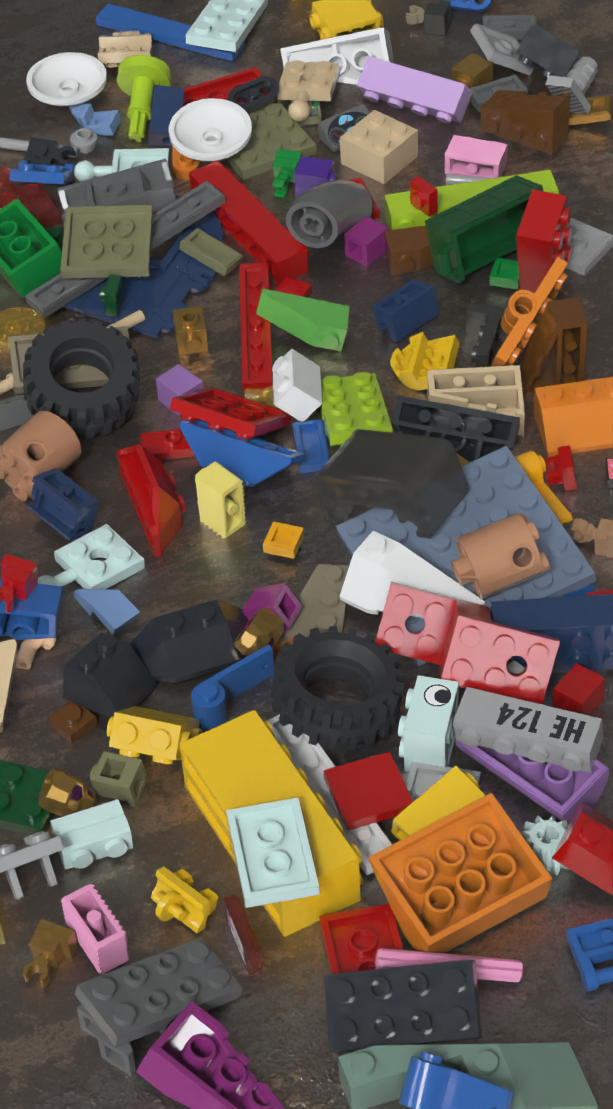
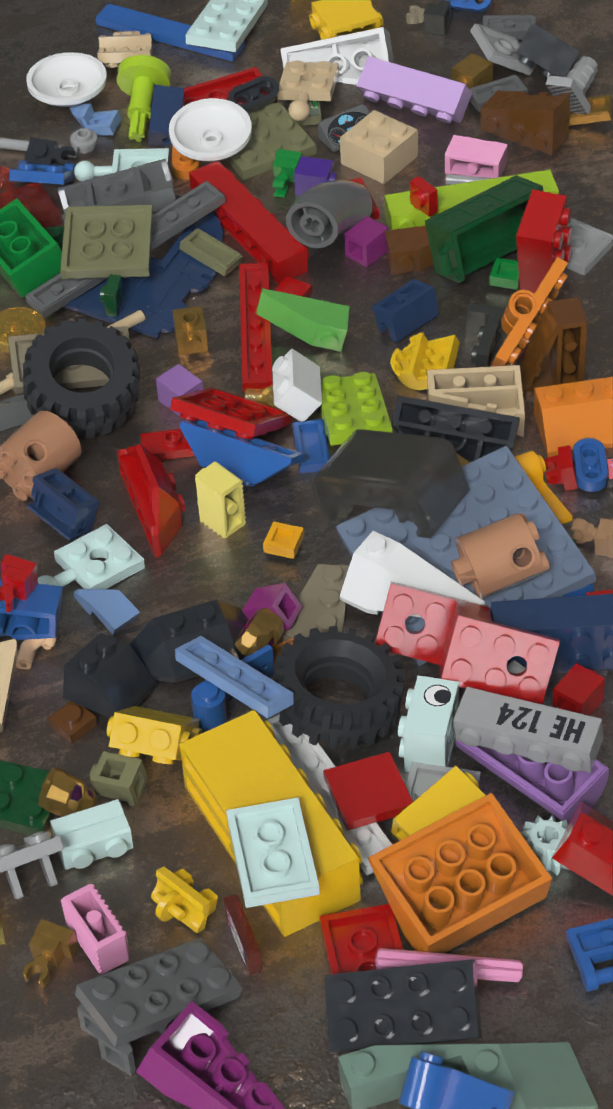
(234, 676): none -> medium blue plate
(590, 464): none -> blue plate

